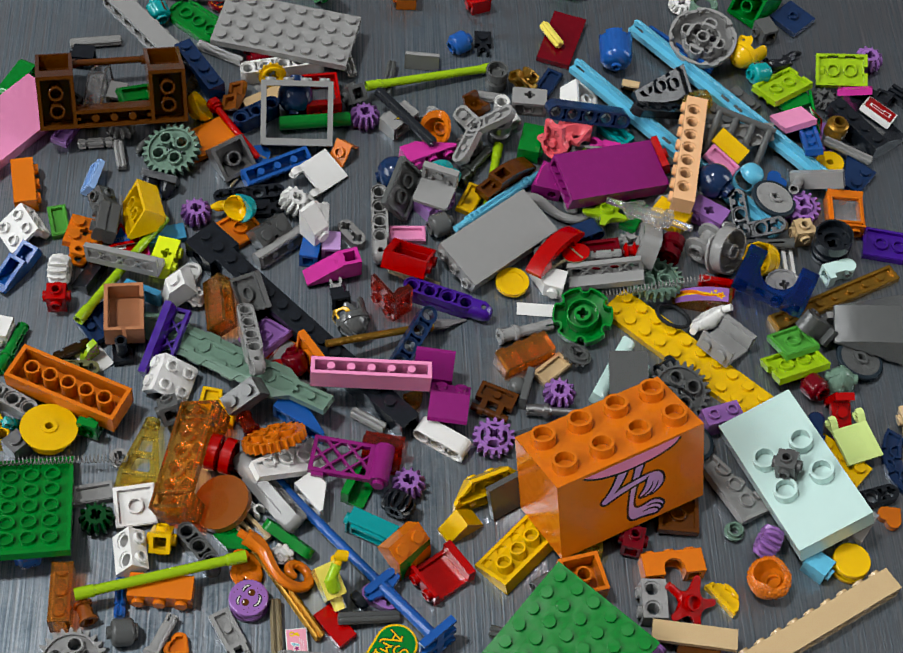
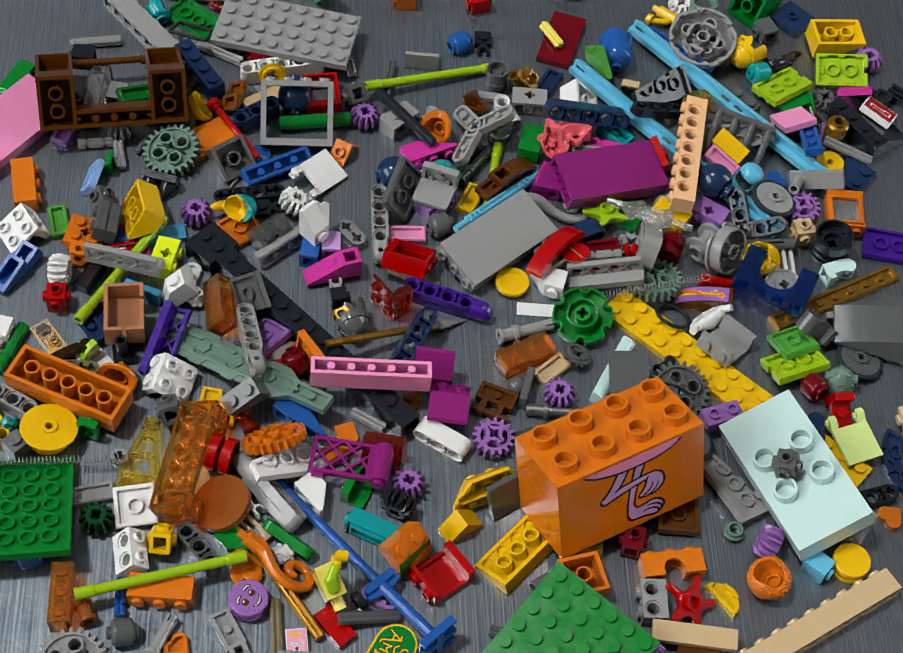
(48, 337): none -> tile
(109, 164): none -> green slope
(119, 373): none -> orange helmet
(171, 30): none -> black piece
(342, 431): none -> orange tile
(598, 59): none -> bright green tile
(665, 16): none -> yellow plant
(834, 36): none -> yellow slope

